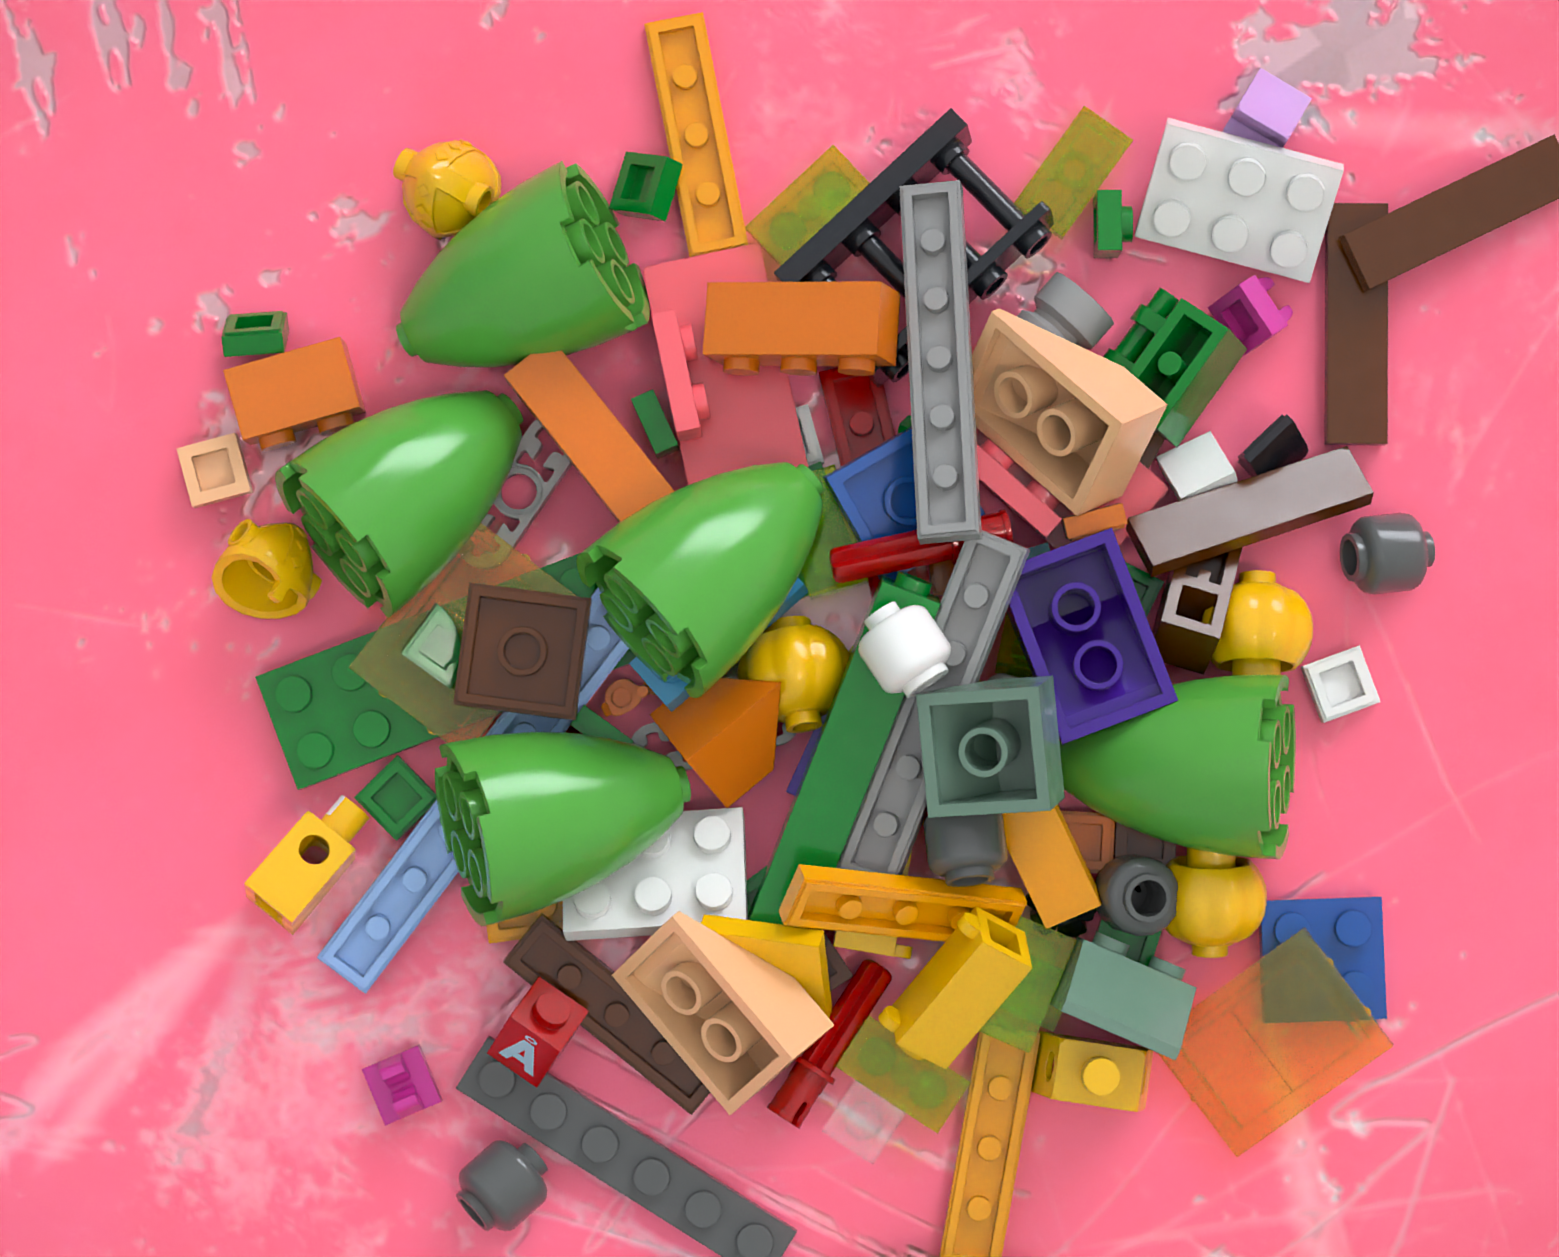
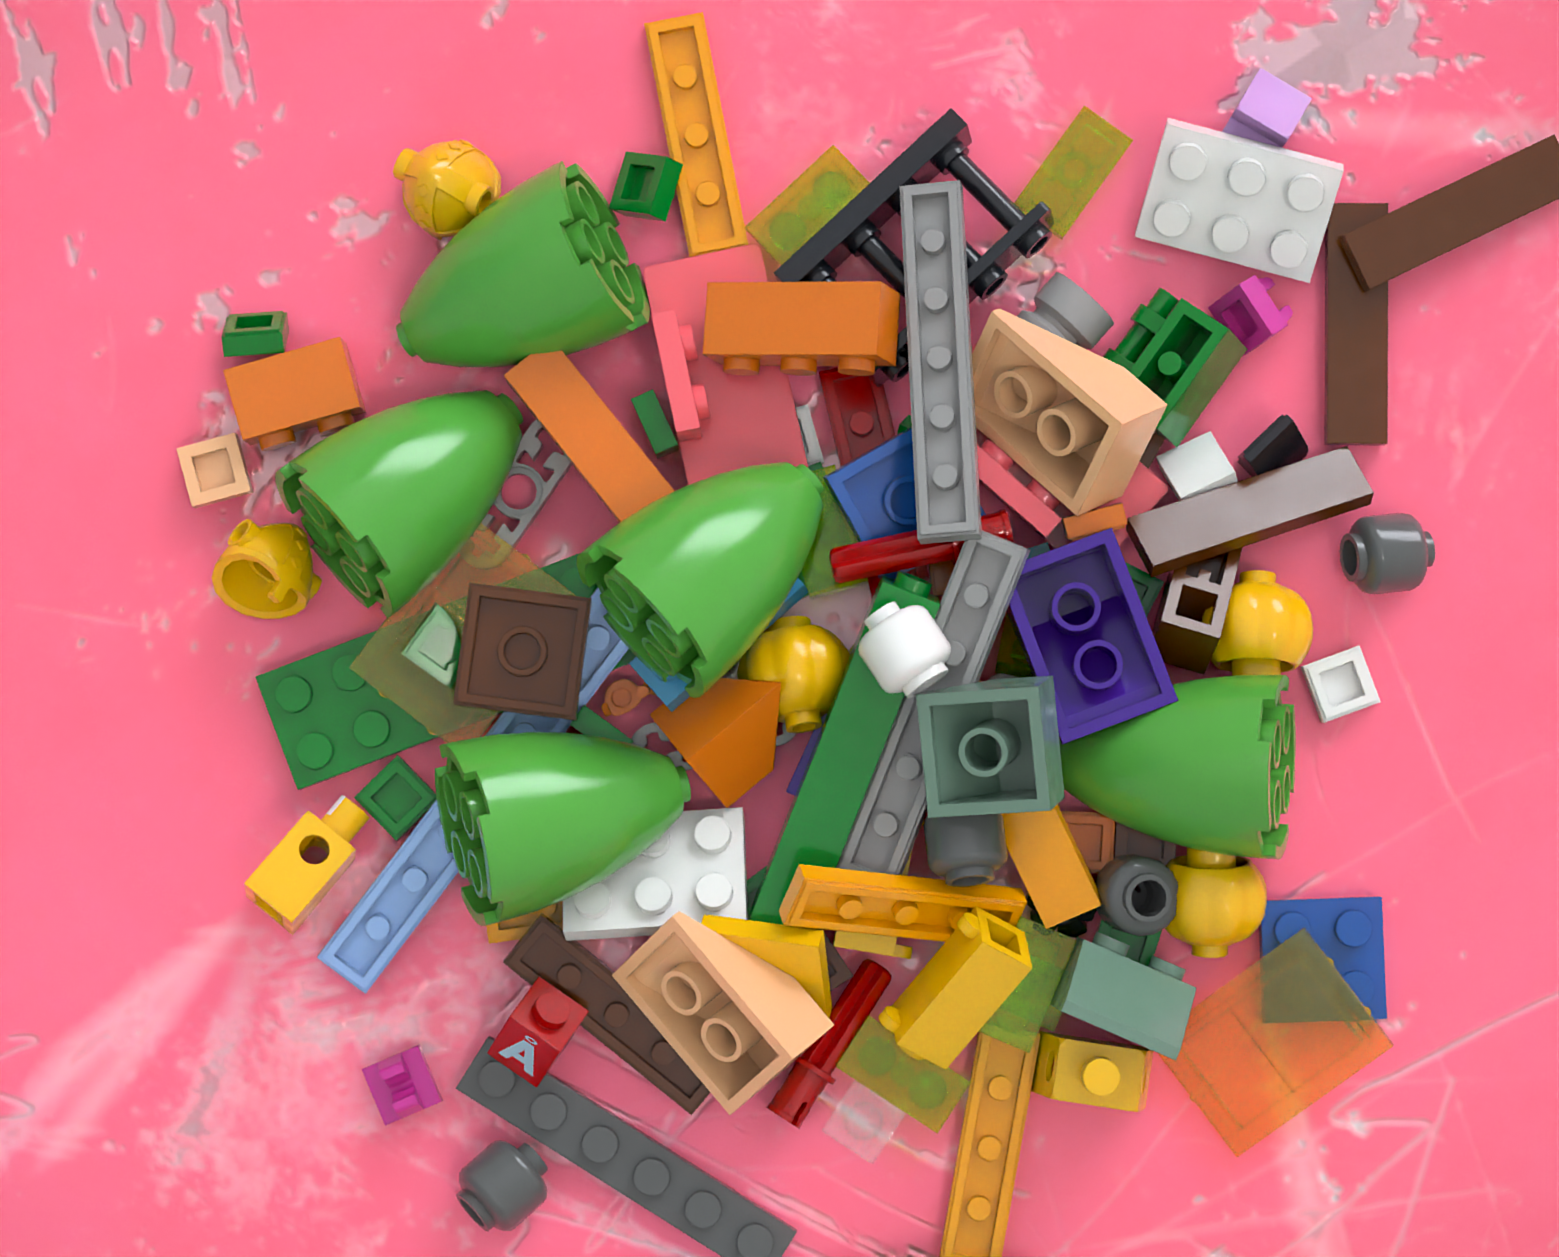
(1110, 224): green plate -> none

